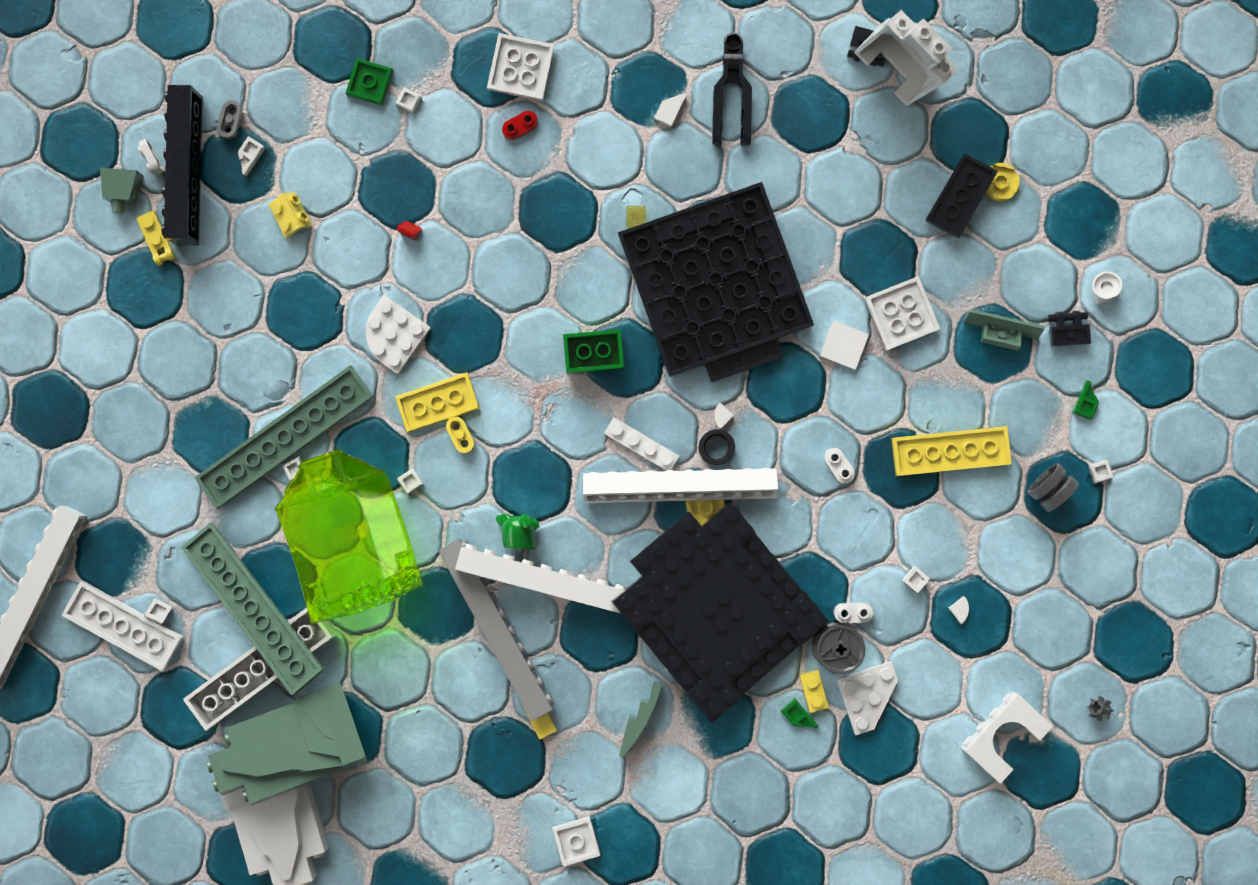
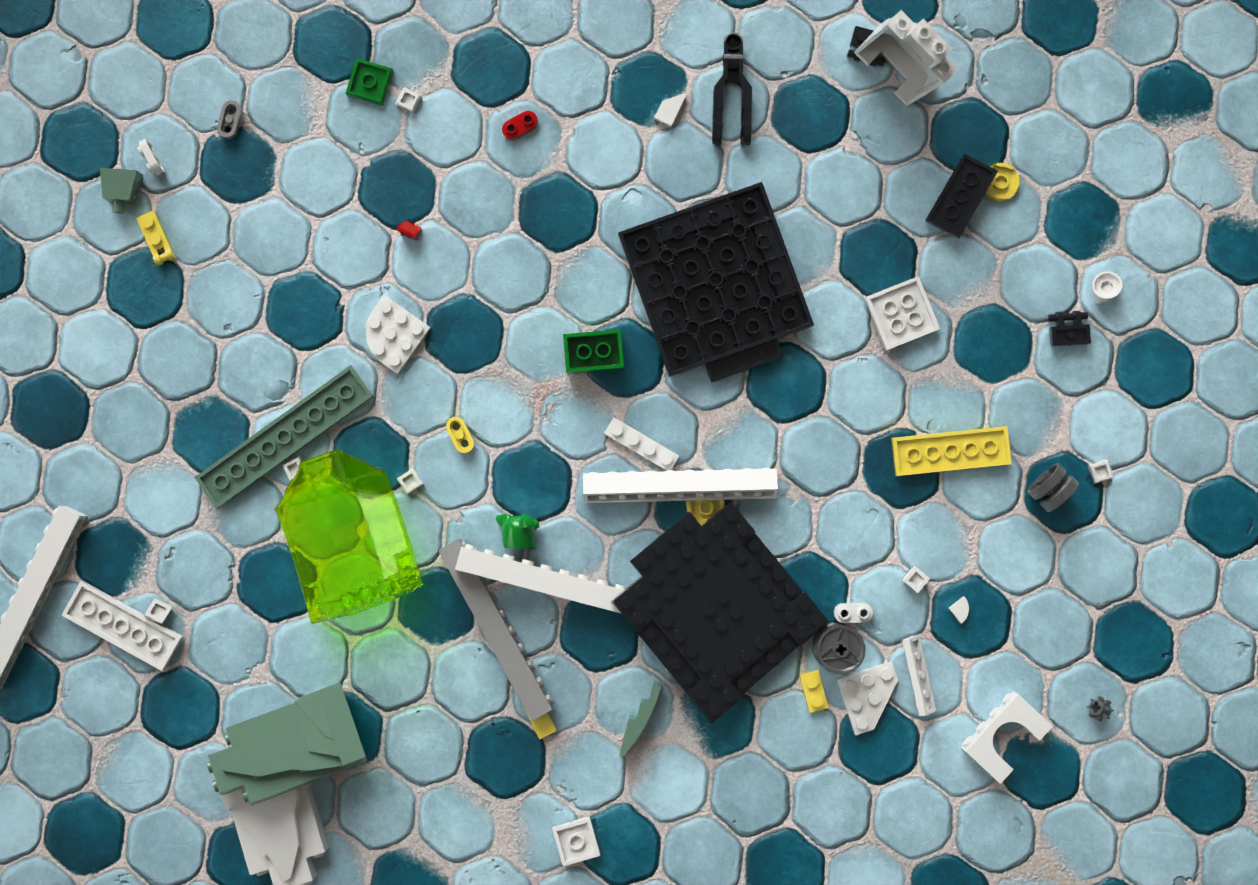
(182, 165): black brick -> none
(248, 676): white brick -> none
(249, 154): white tile -> none
(252, 609): sand green plate -> none
(289, 214): light yellow bracket -> none
(437, 402): light yellow tile -> none
(520, 67): white plate -> none
(635, 216): clear yellow tile -> none
(722, 415): white tile -> none
(731, 447): black tyre -> none
(797, 715): green tile -> none
(838, 466): white plate -> none
(844, 345): white tile -> none
(919, 675): none -> white plate
(1003, 330): sand green bracket -> none
(1086, 403): green tile -> none

